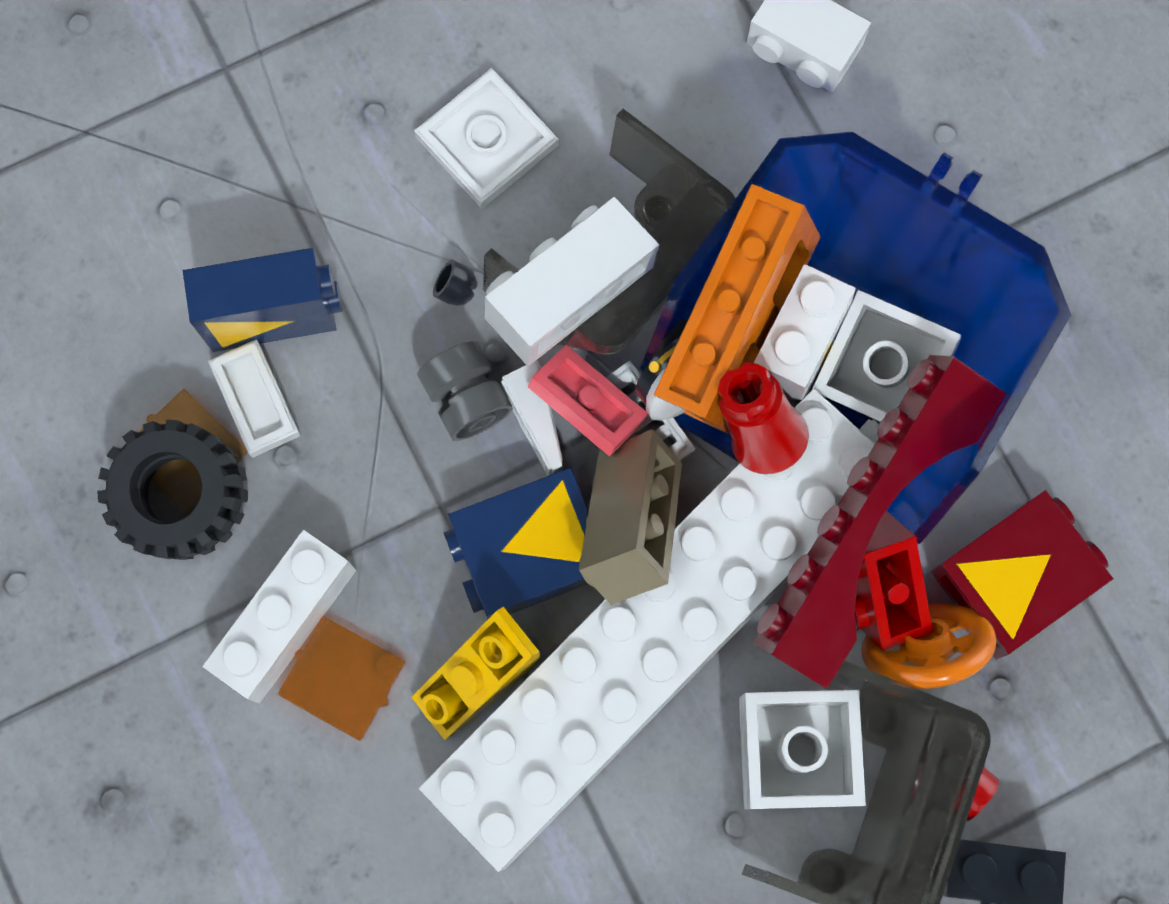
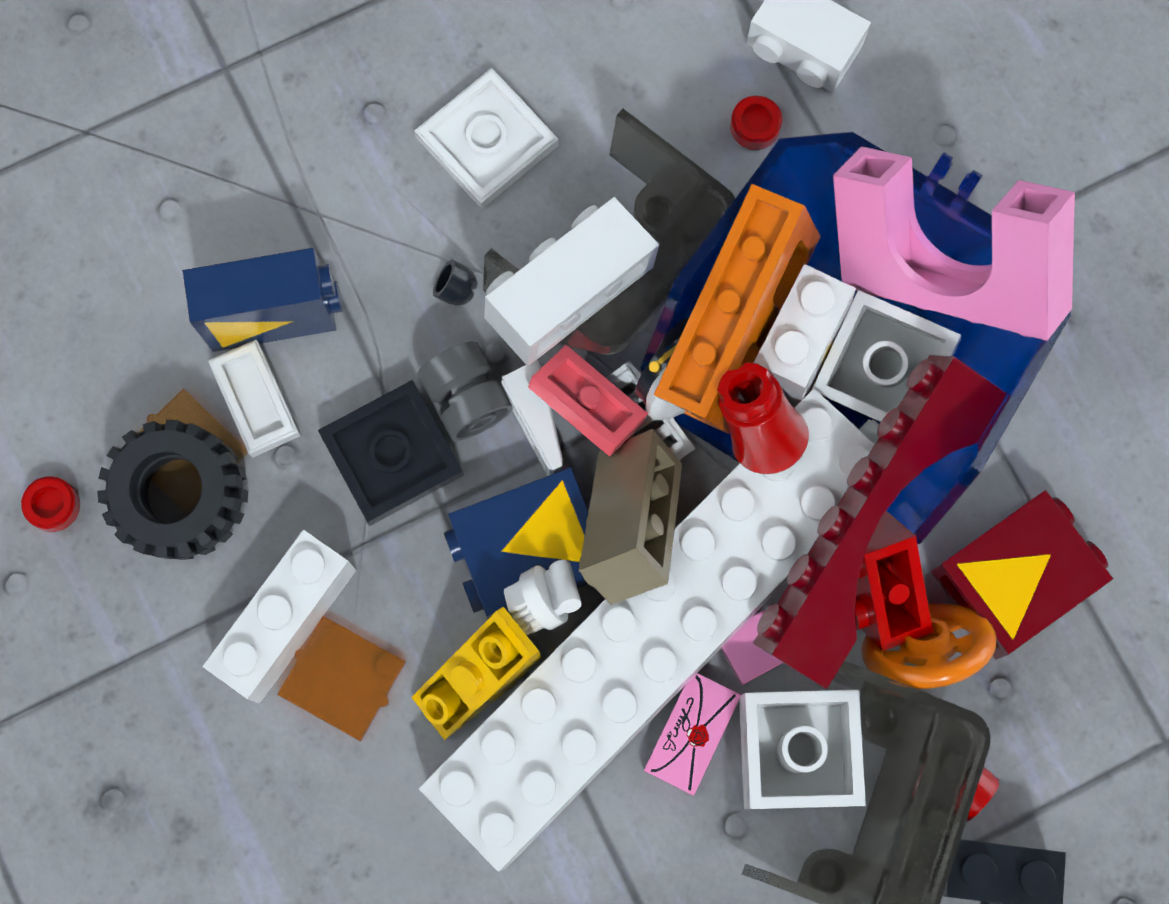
(50, 504): none -> red tile
(390, 452): none -> black plate
(543, 597): none -> white piece
(692, 733): none -> bright pink tile
(745, 657): none -> bright pink tile
(756, 122): none -> red tile
(891, 258): none -> bright pink arch

